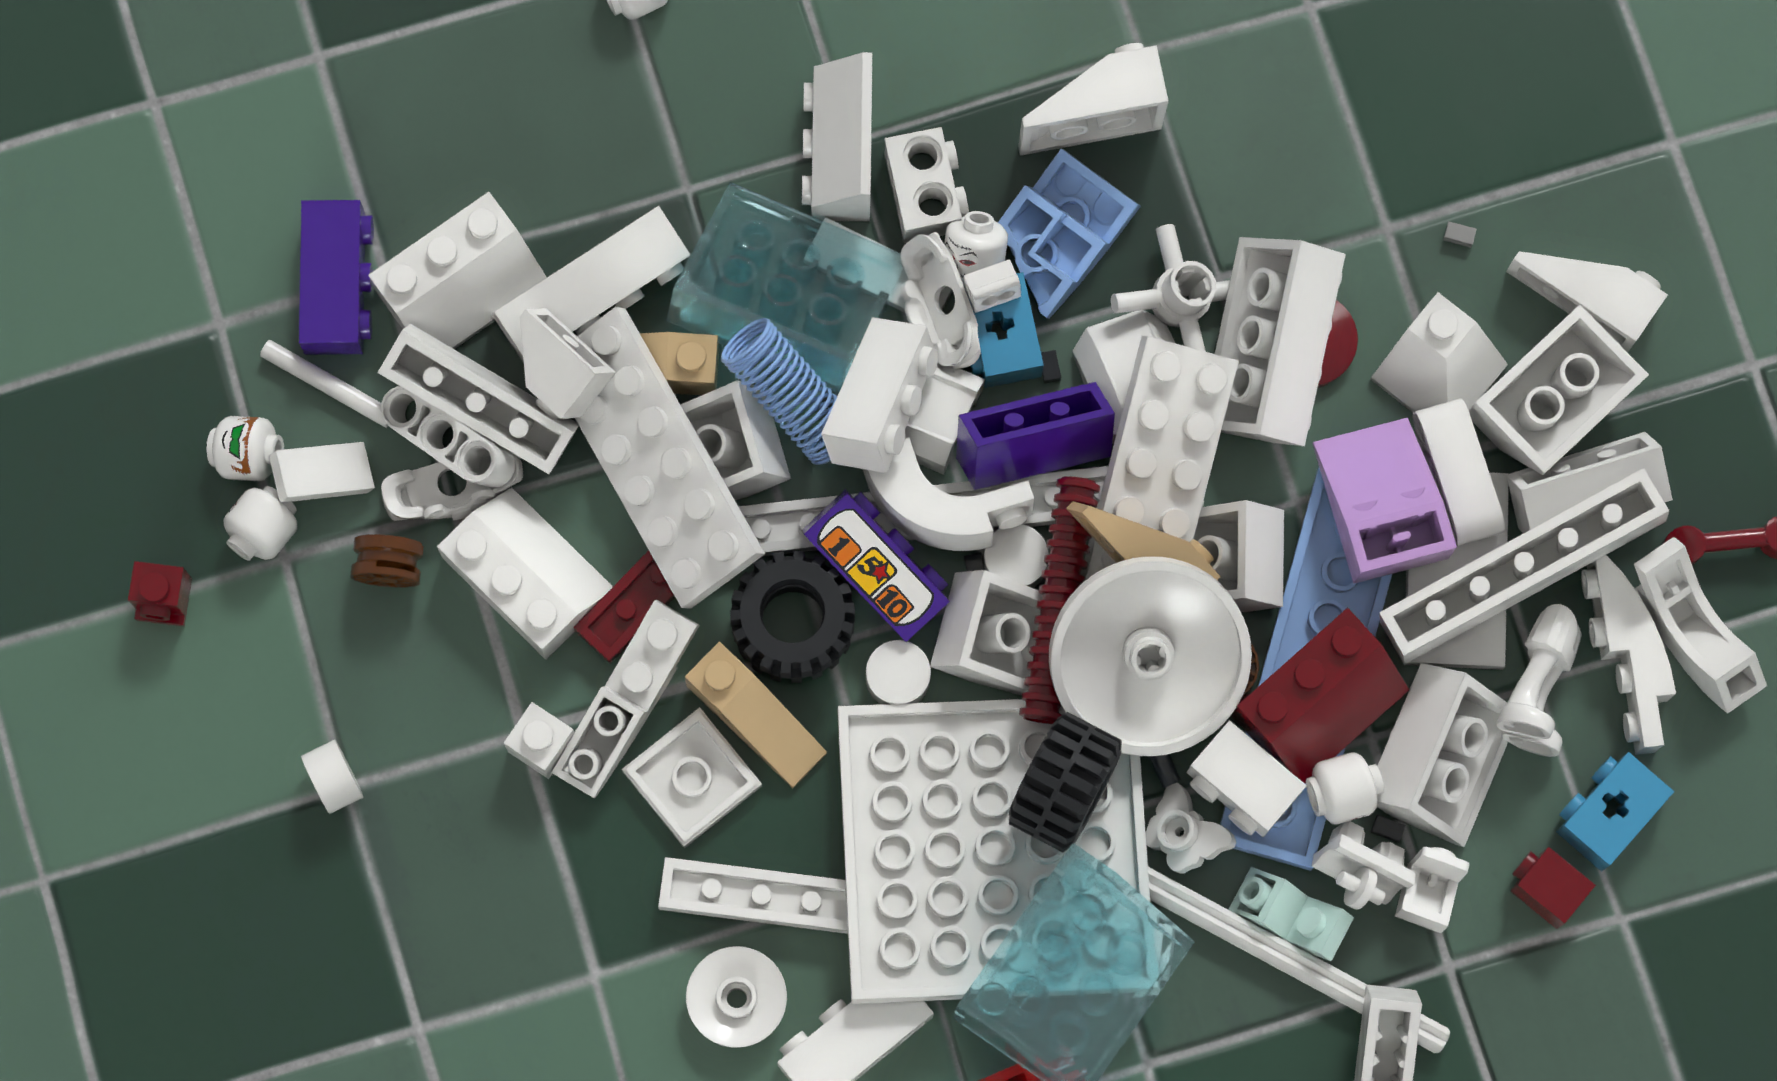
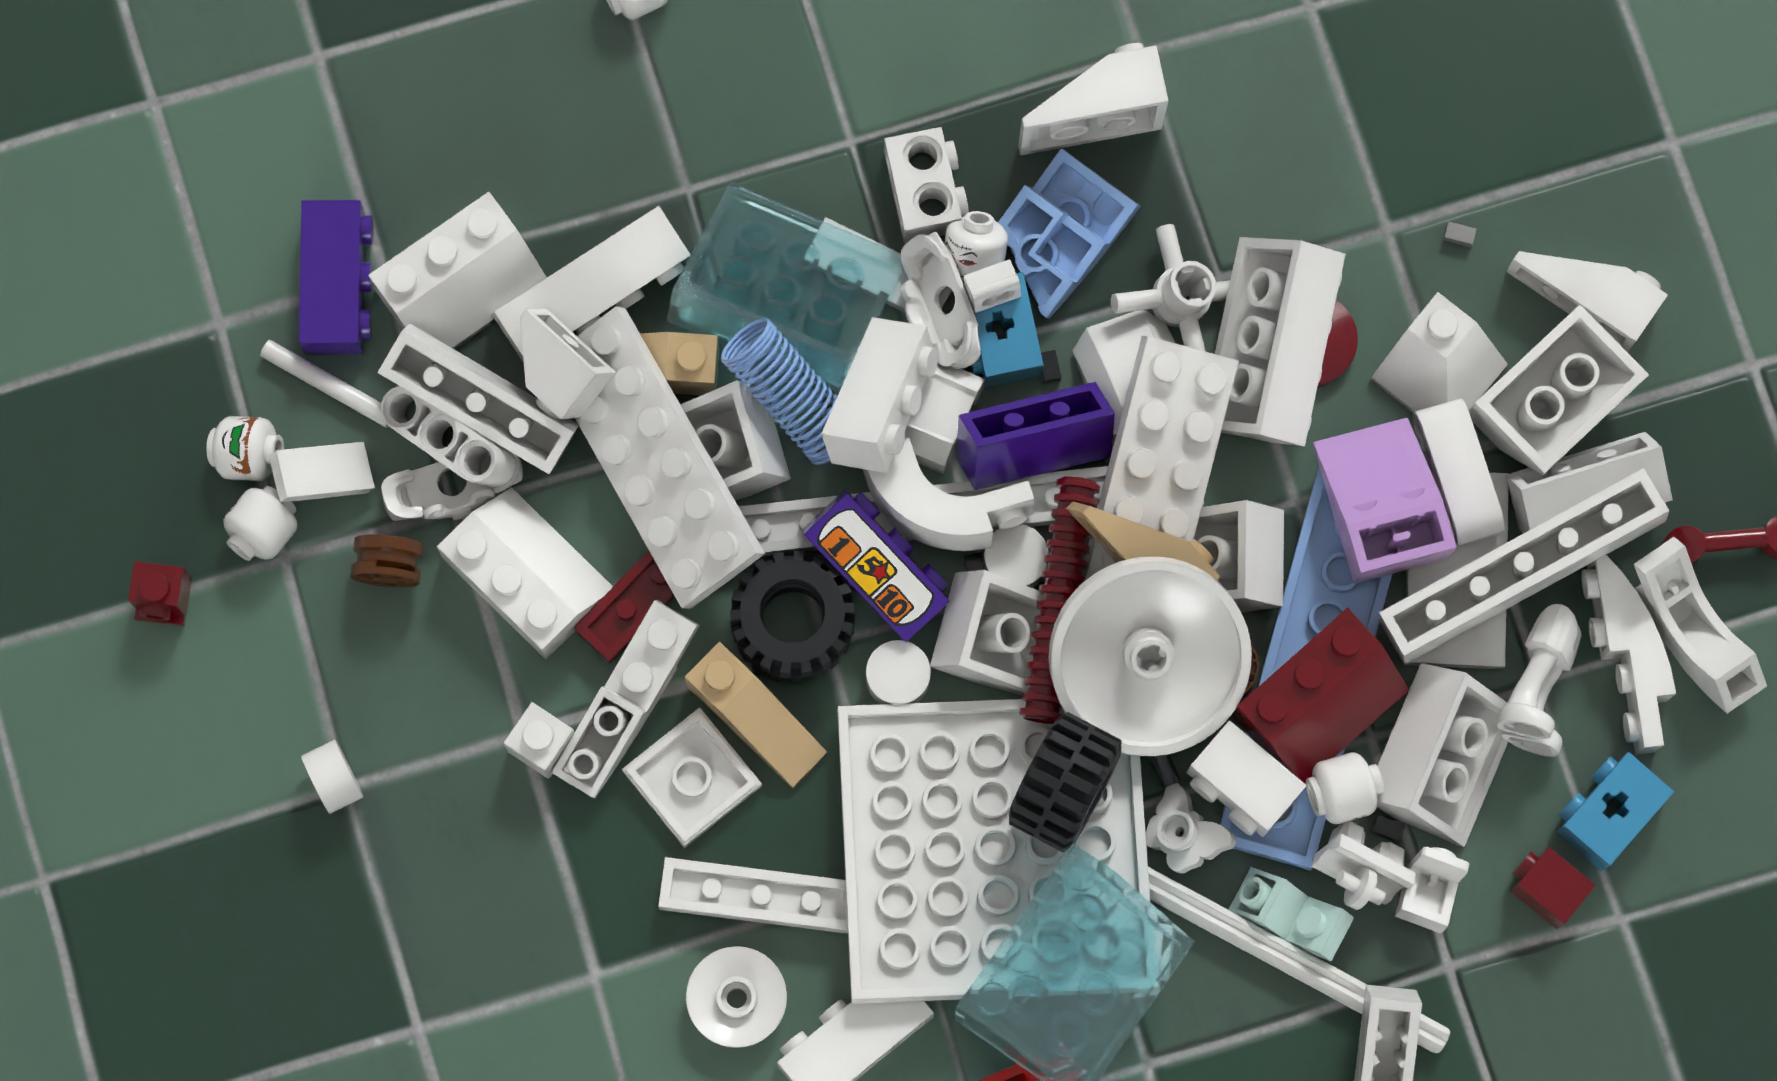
(839, 139): white slope -> none

